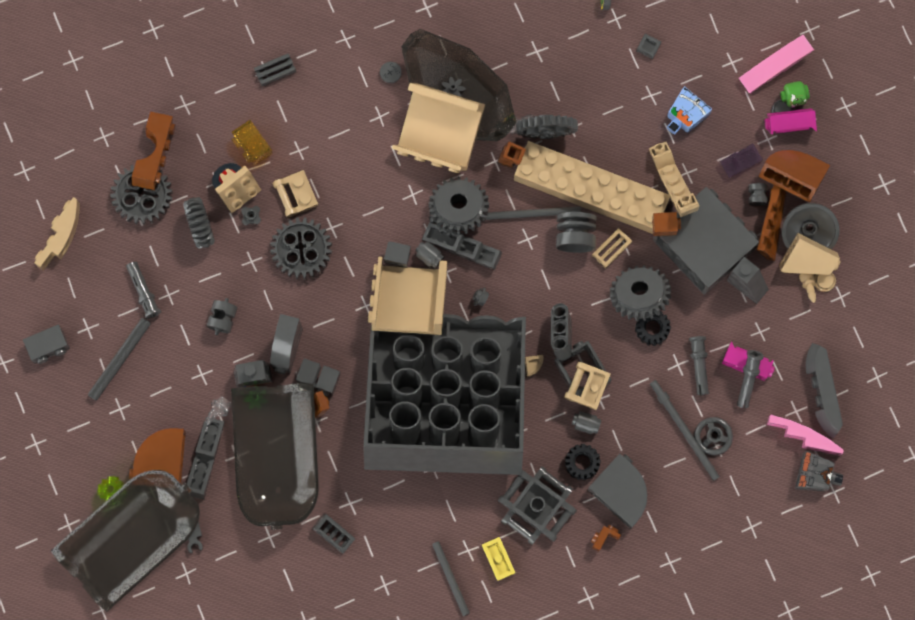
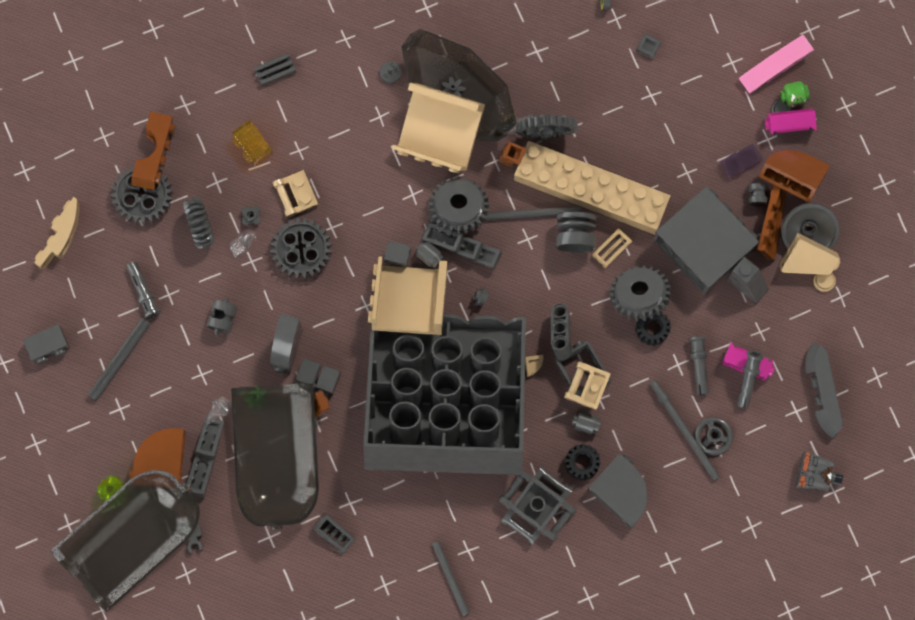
(234, 185): tan plate -> none
(242, 243): none -> clear piece
(252, 374): dark grey torso -> none
(498, 559): light yellow plate -> none
(599, 538): dark orange bracket -> none
(665, 224): dark orange brick -> none
(675, 185): tan slope -> none
(687, 112): light blue torso -> none
(808, 284): tan bar -> none
(811, 439): bright pink slope -> none

